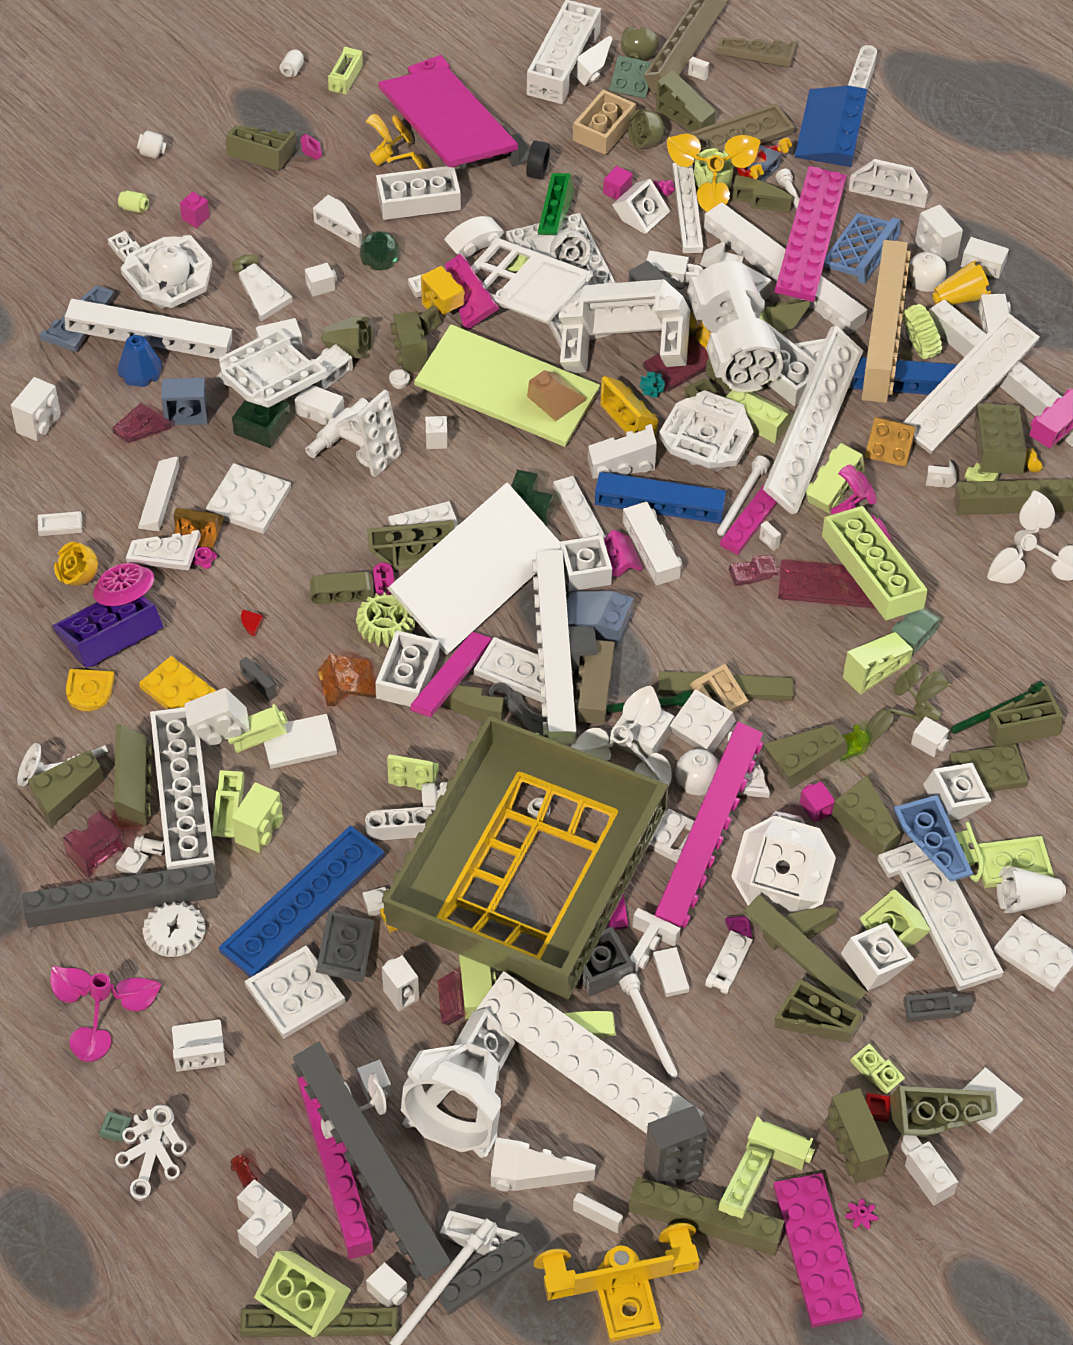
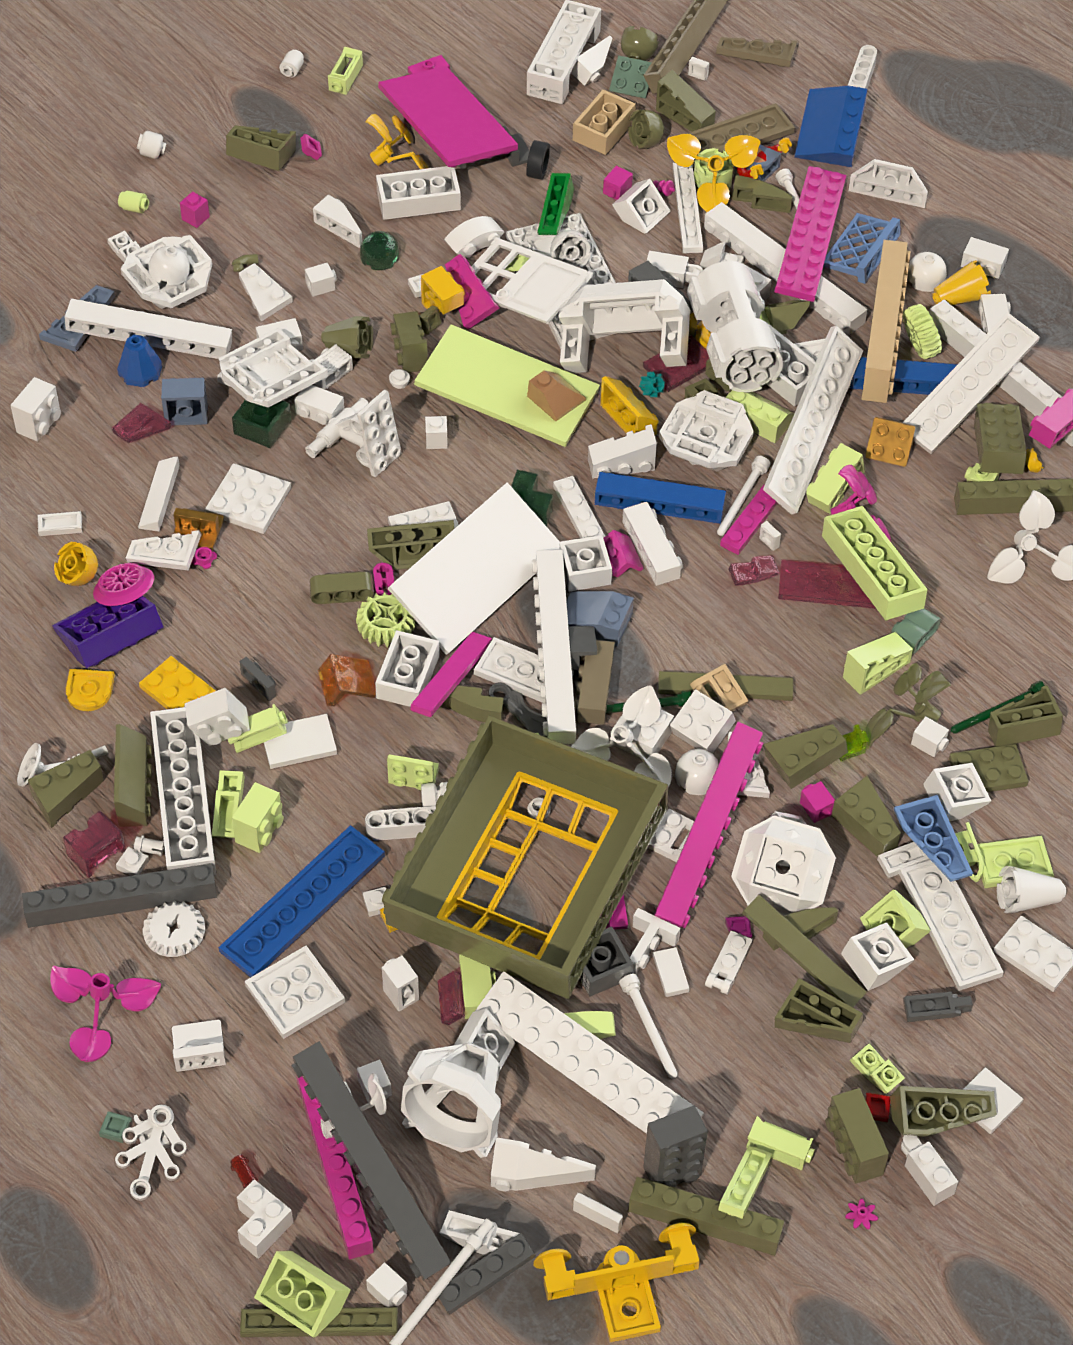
(251, 621): red tile -> none
(345, 946): dark grey plate -> none
(817, 1250): dark pink plate -> none
(939, 233): white brick -> none
(941, 476): white plate -> none

